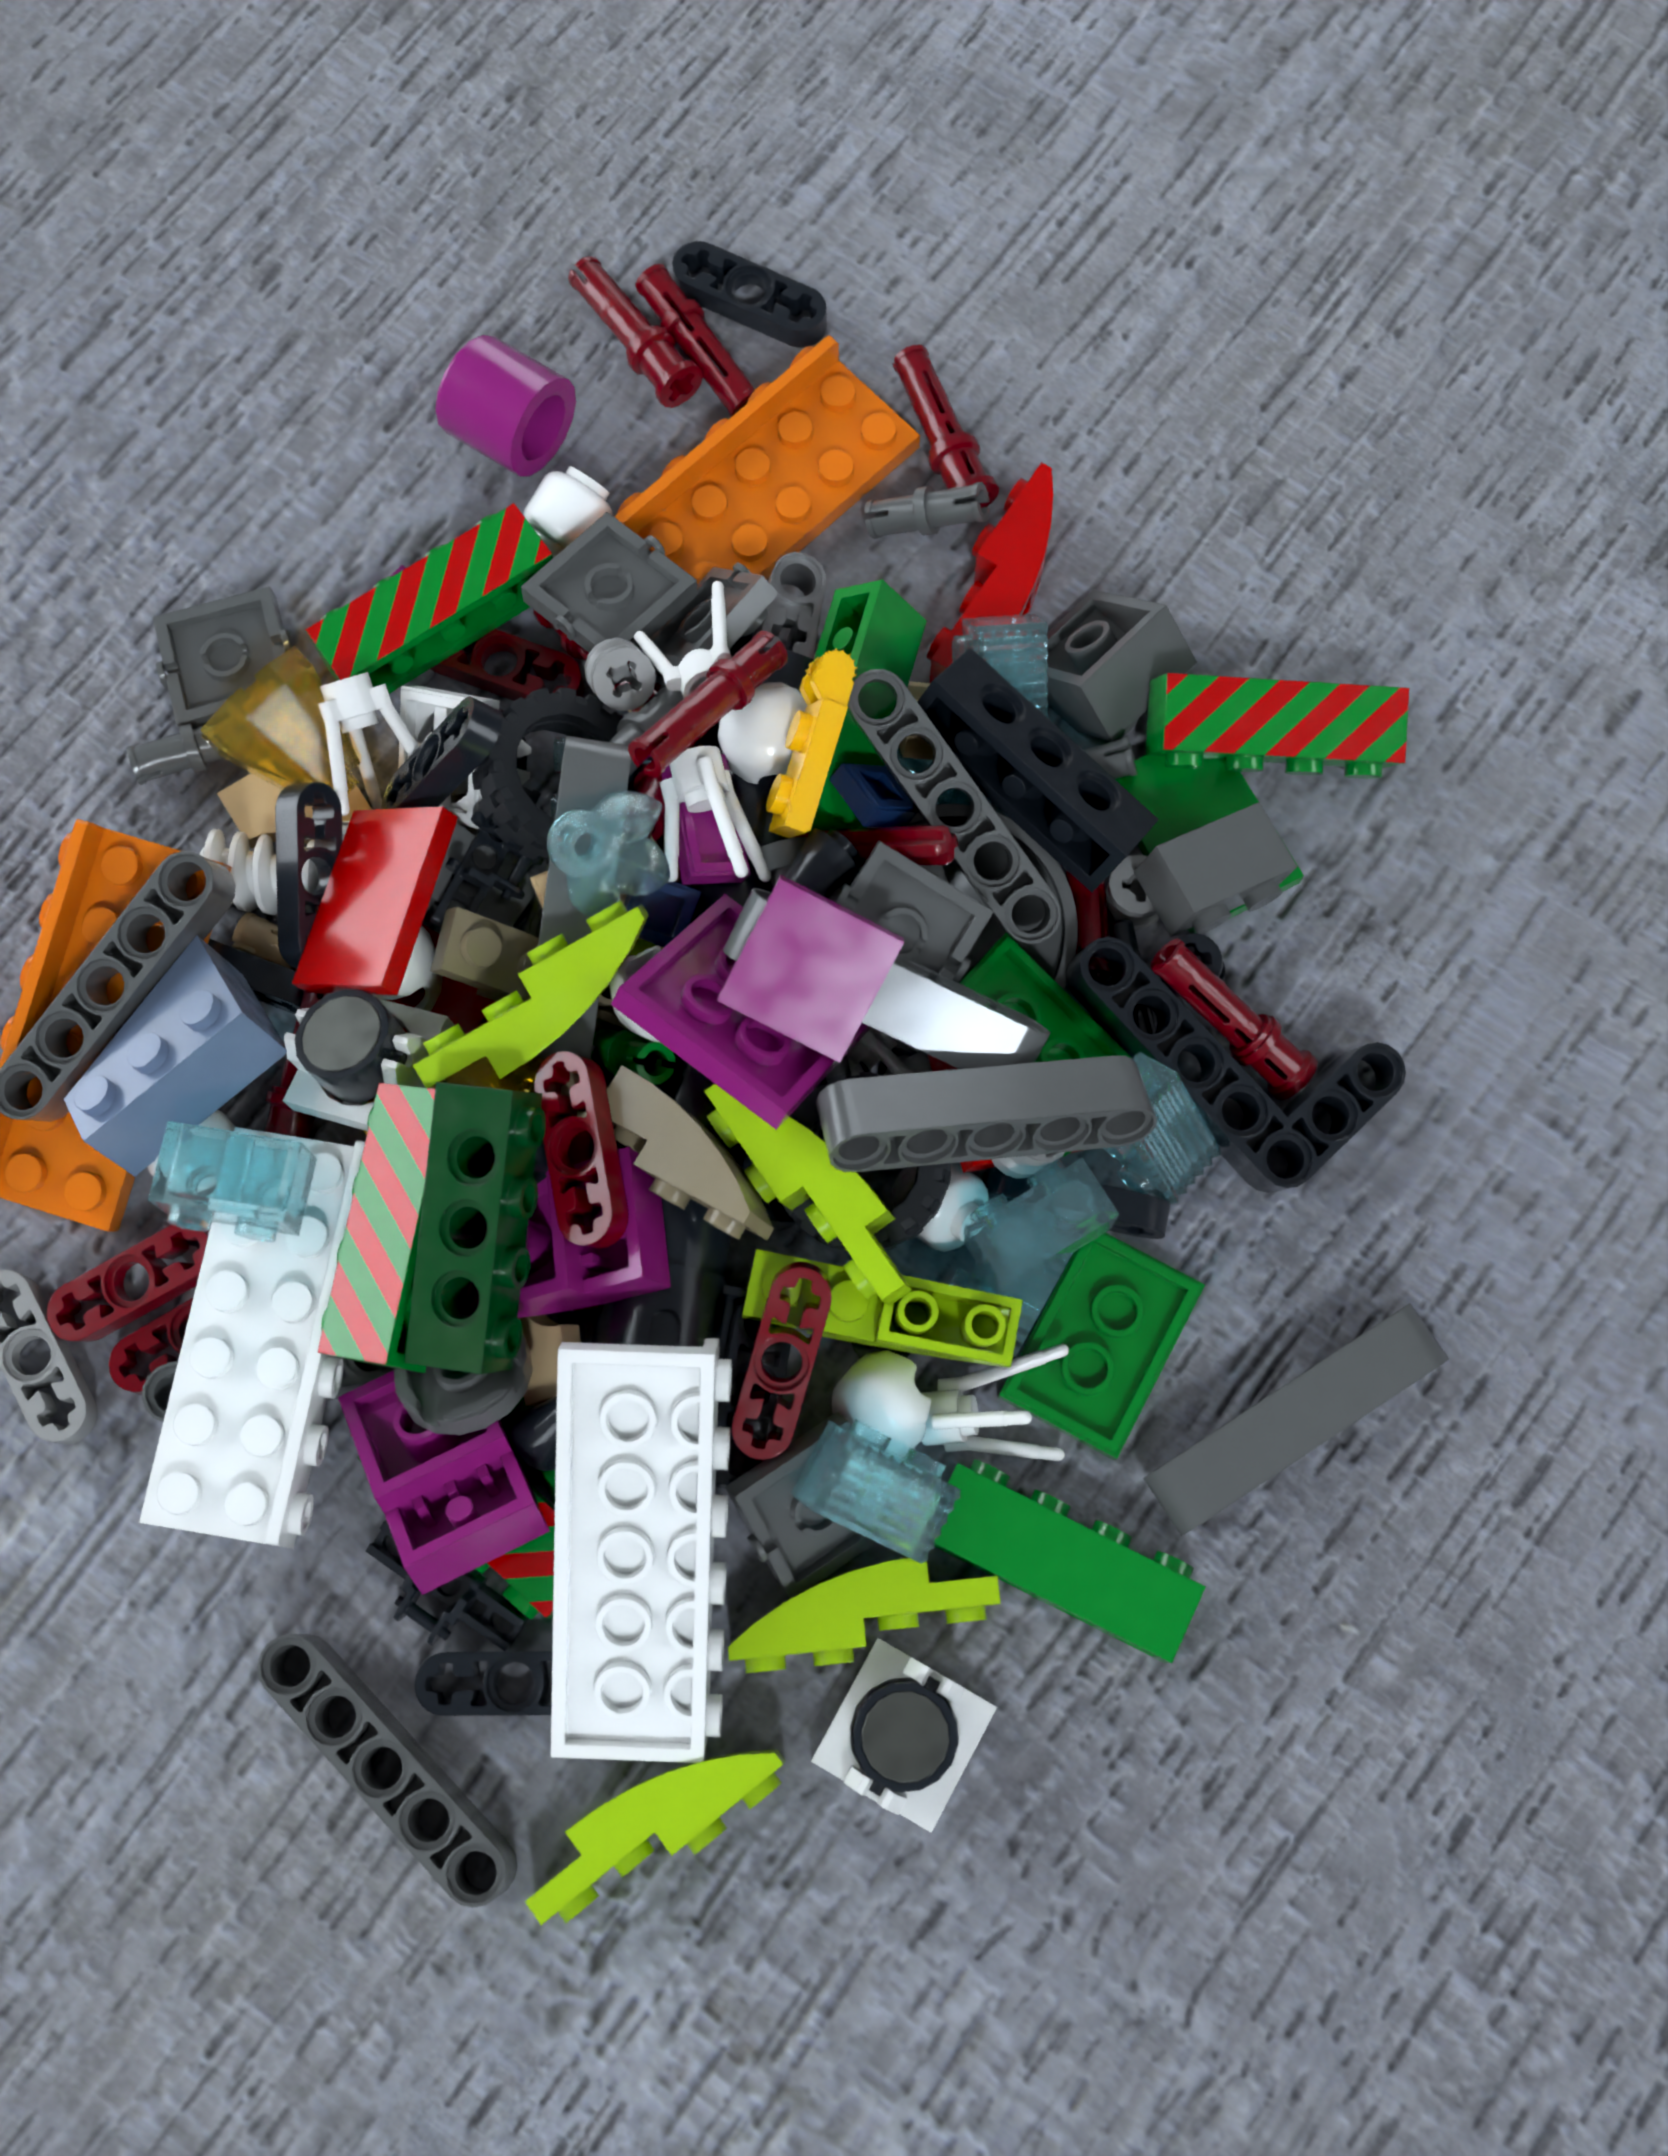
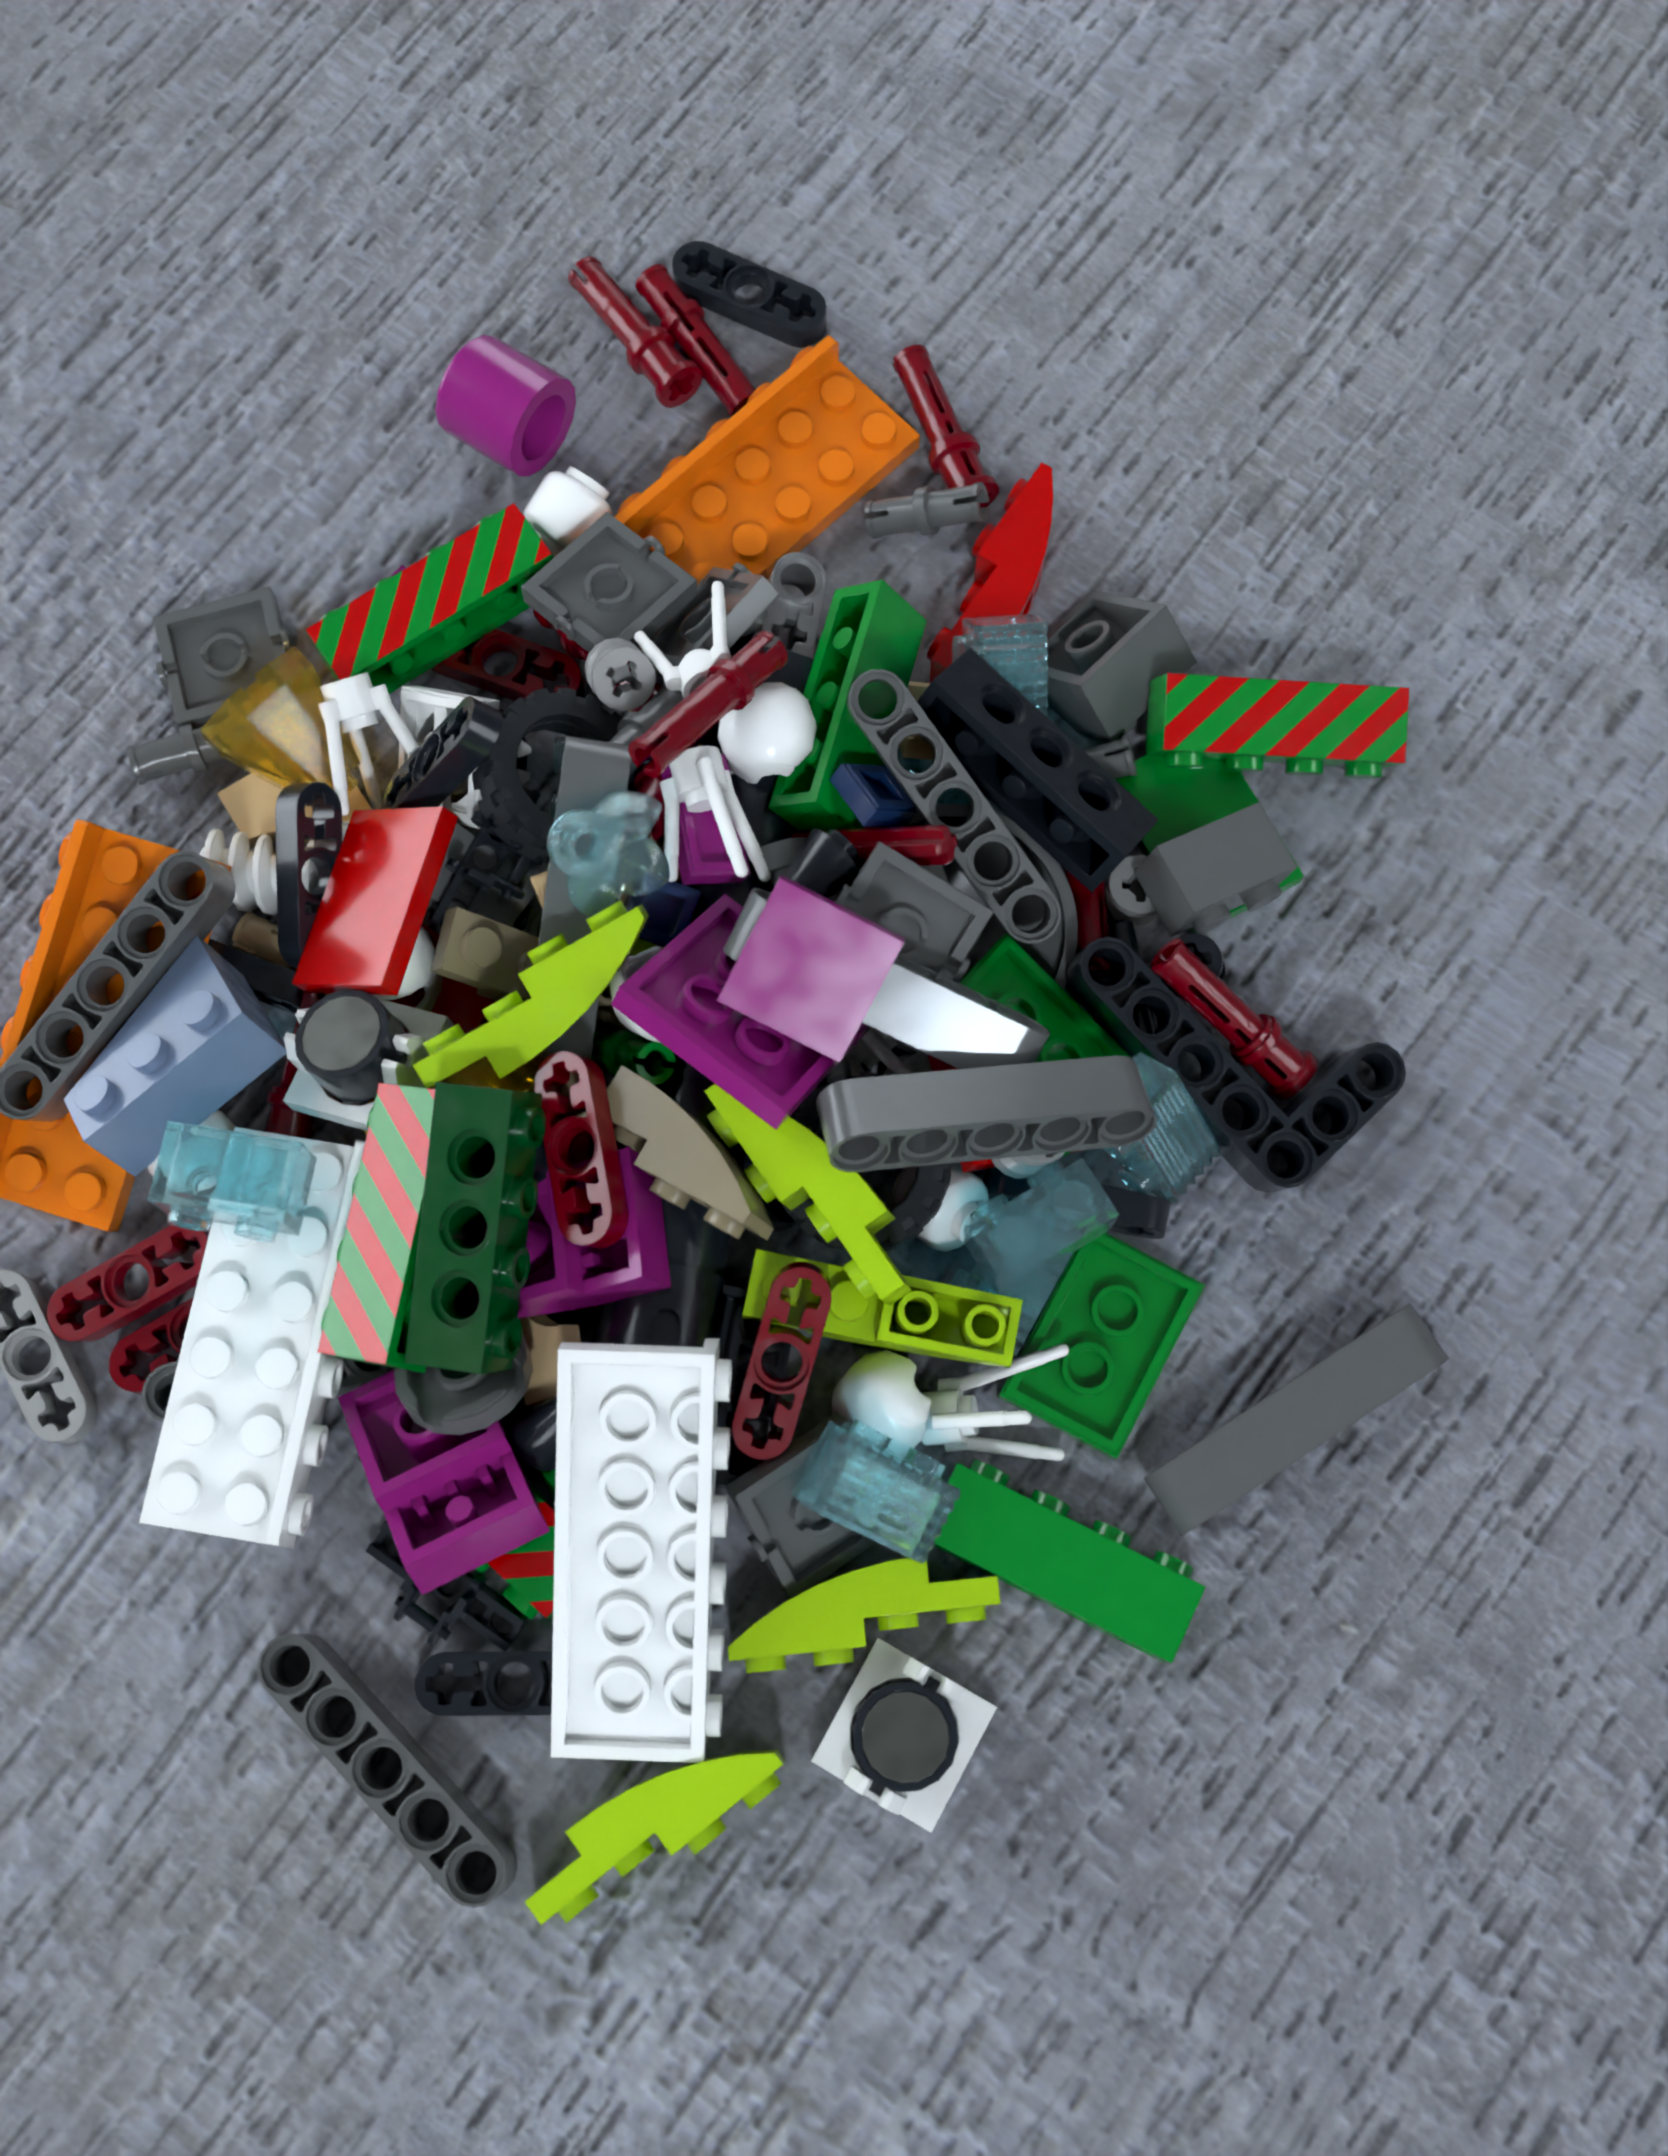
(813, 741): yellow hinge -> none

